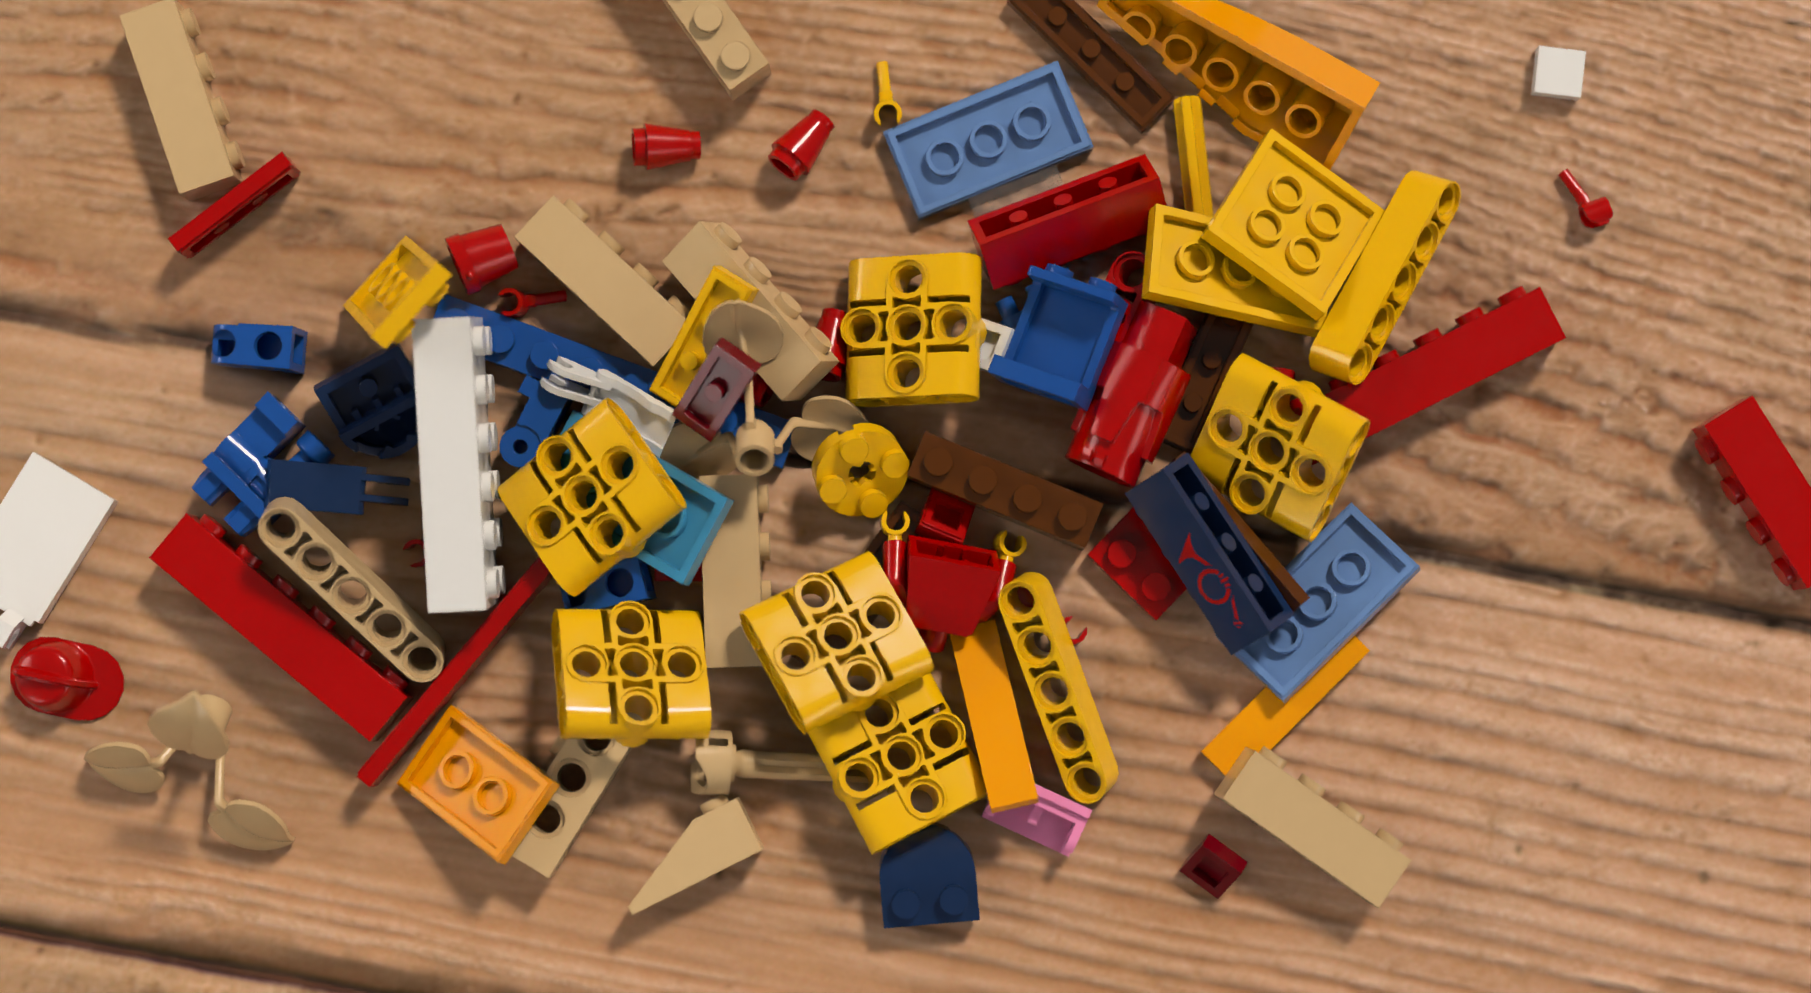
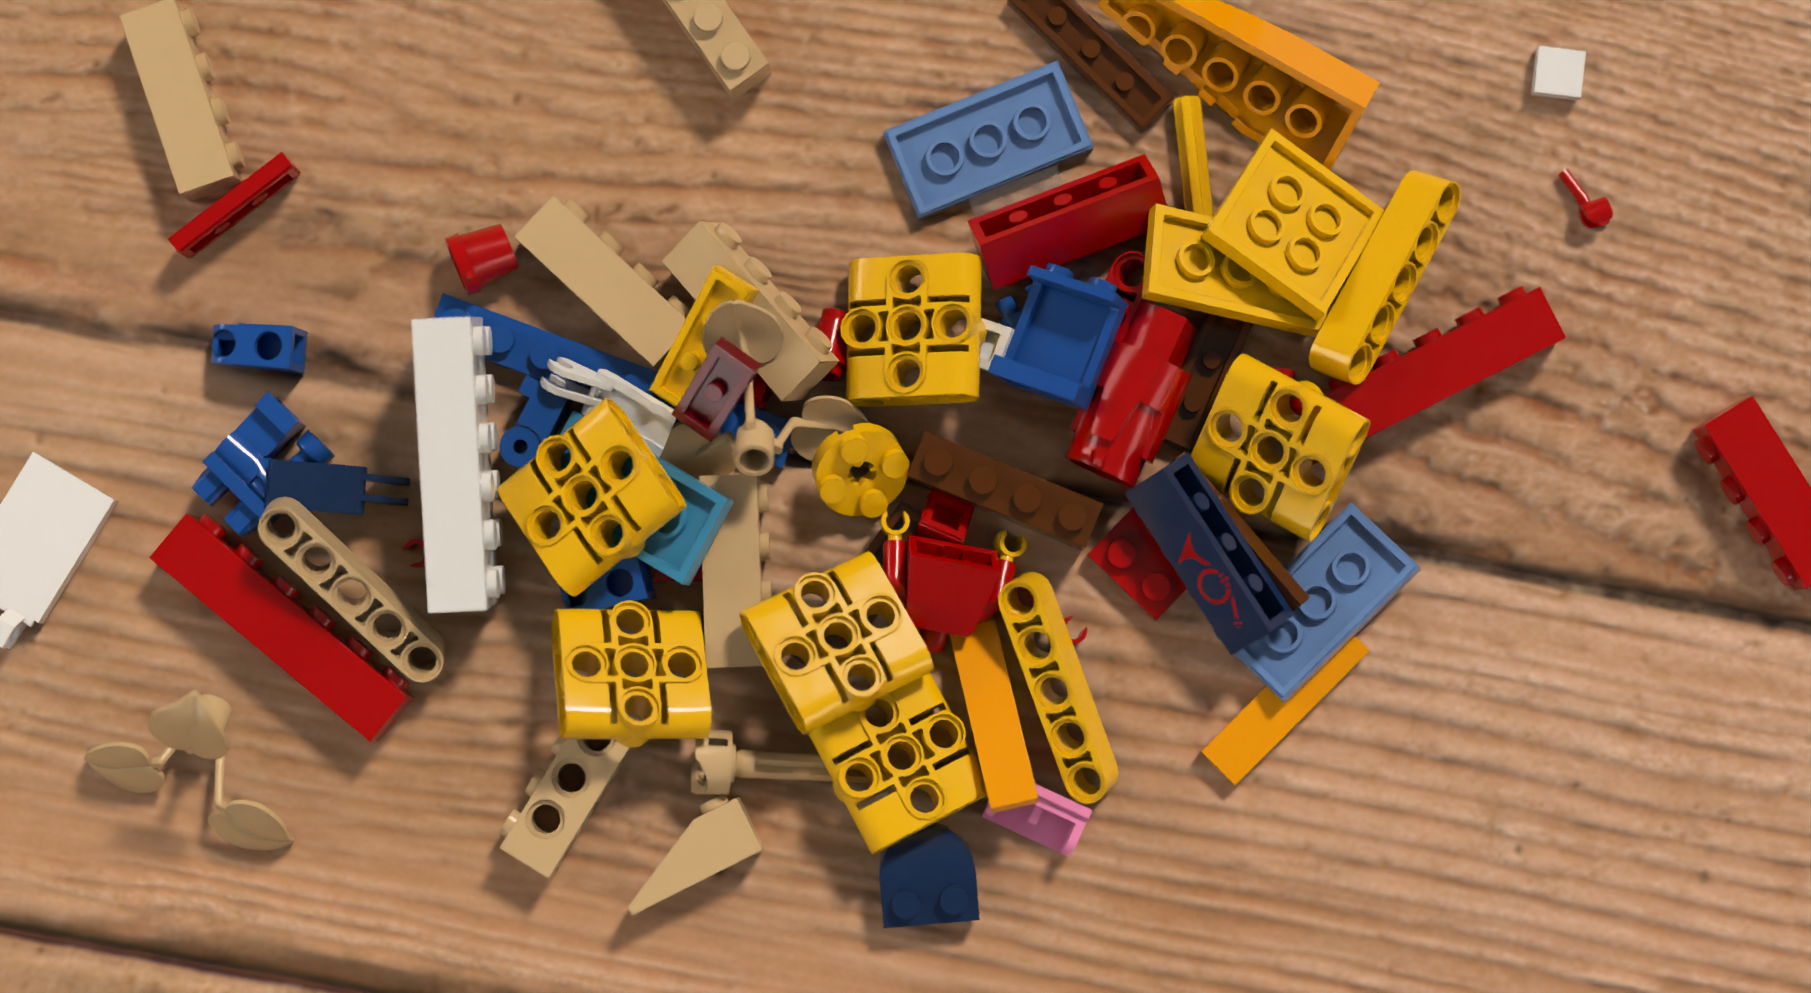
(66, 678): red piece -> none
(374, 403): dark blue slope -> none
(397, 293): yellow plate -> none
(455, 674): red tile -> none
(478, 784): light orange tile -> none
(528, 301): red hand -> none
(664, 146): red cone -> none
(801, 145): red cone -> none
(885, 93): yellow hand -> none
(1213, 866): dark red plate -> none
(1312, 826): tan brick -> none

